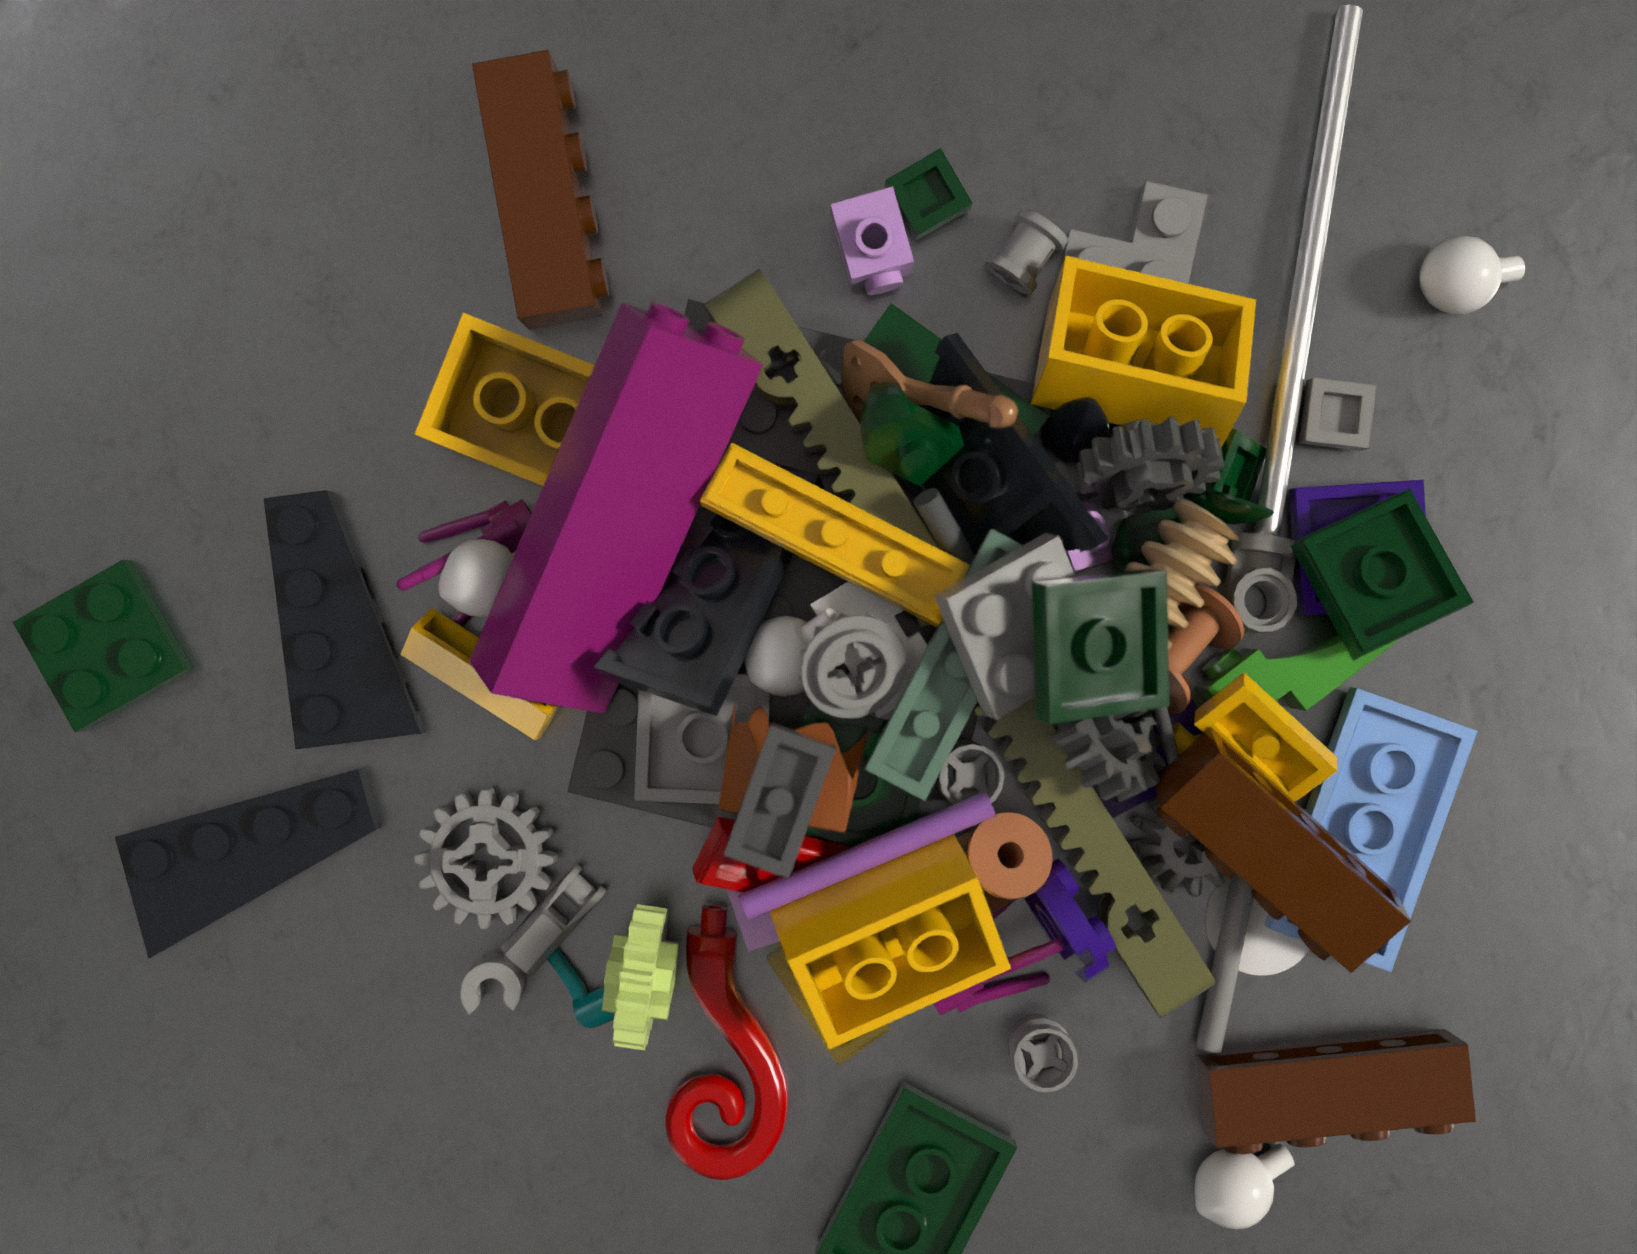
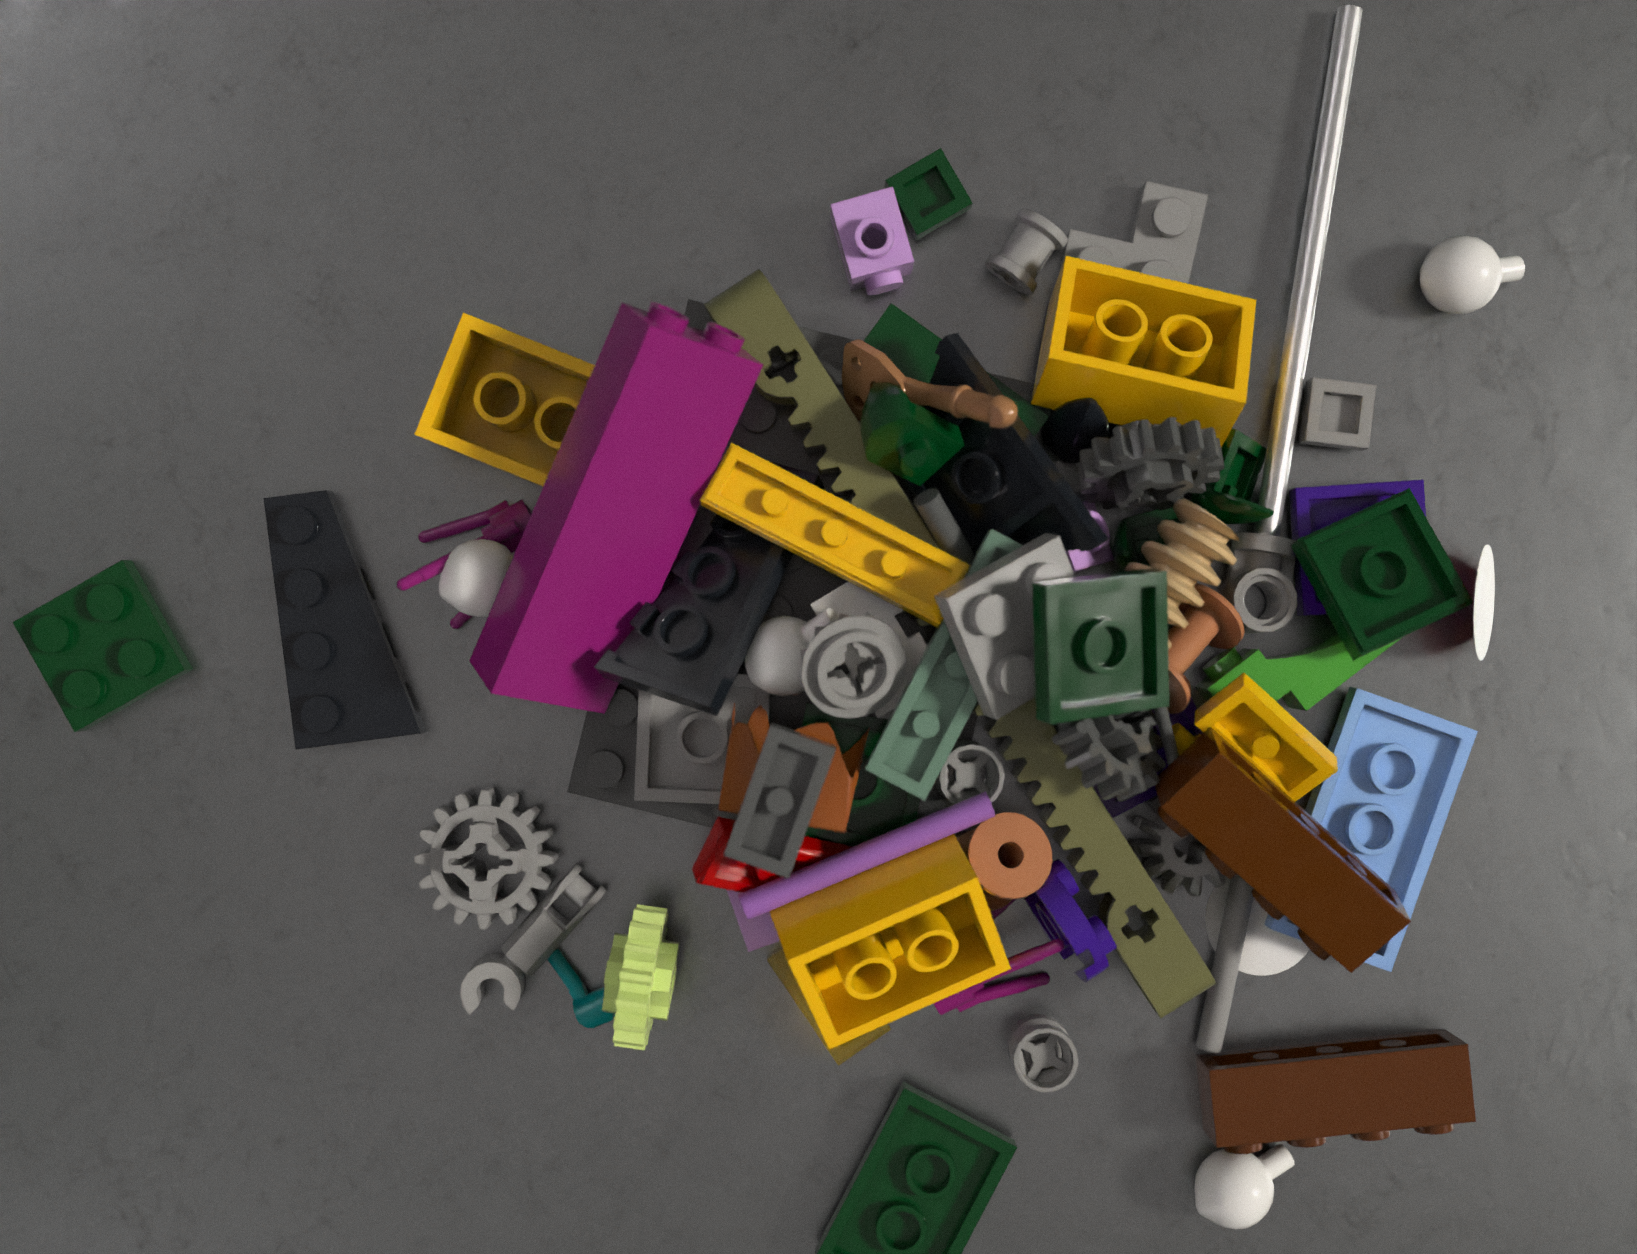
(223, 858): black wing -> none
(445, 652): yellow piece -> none
(538, 189): reddish brown brick -> none
(712, 978): red plant -> none
(1483, 602): none -> white sticker

